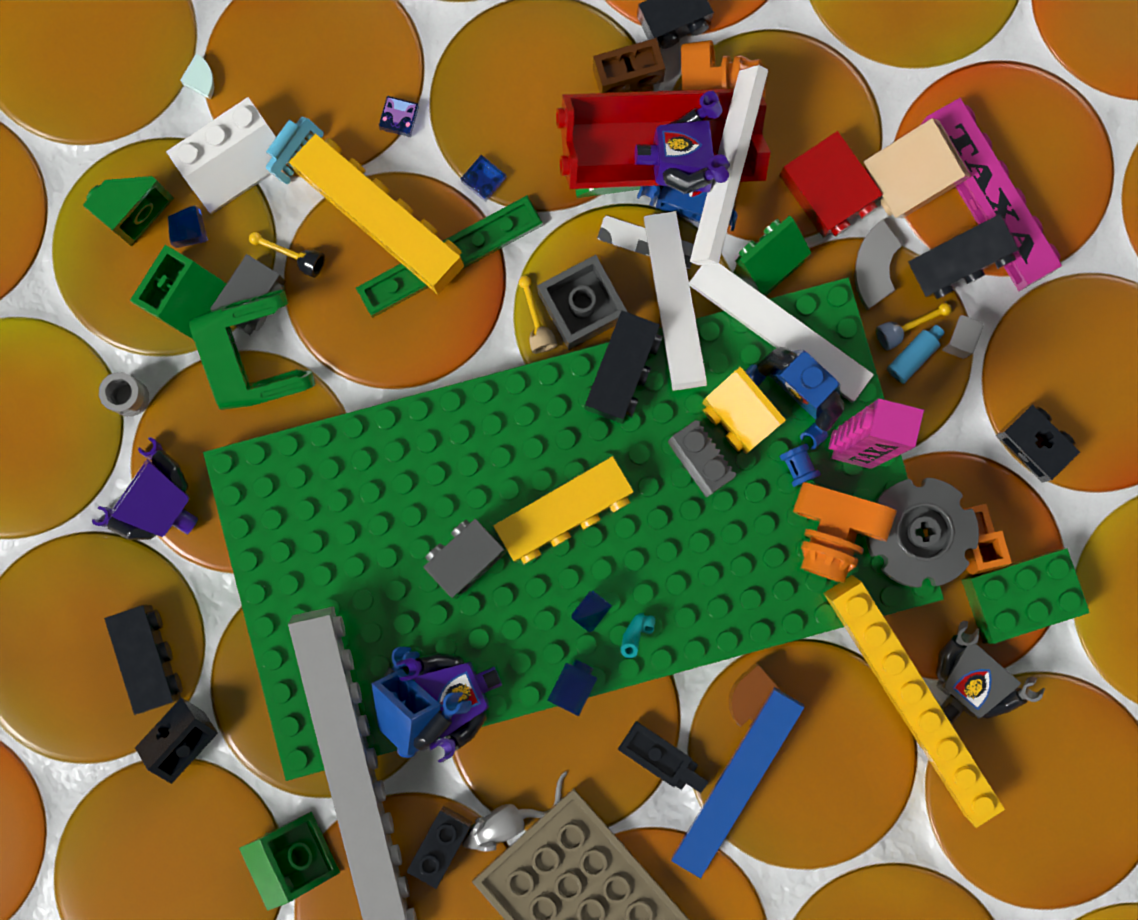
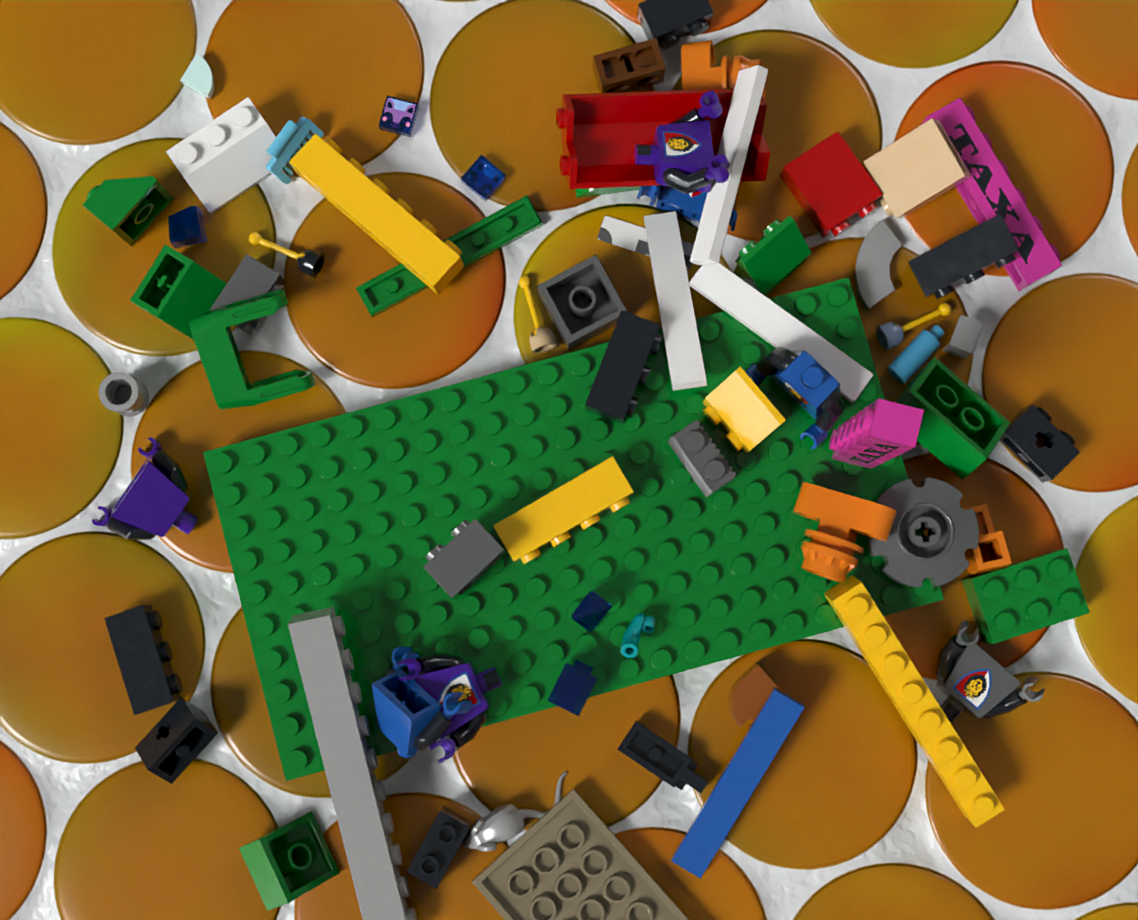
(800, 465): blue bush -> none
(955, 420): none -> green brick

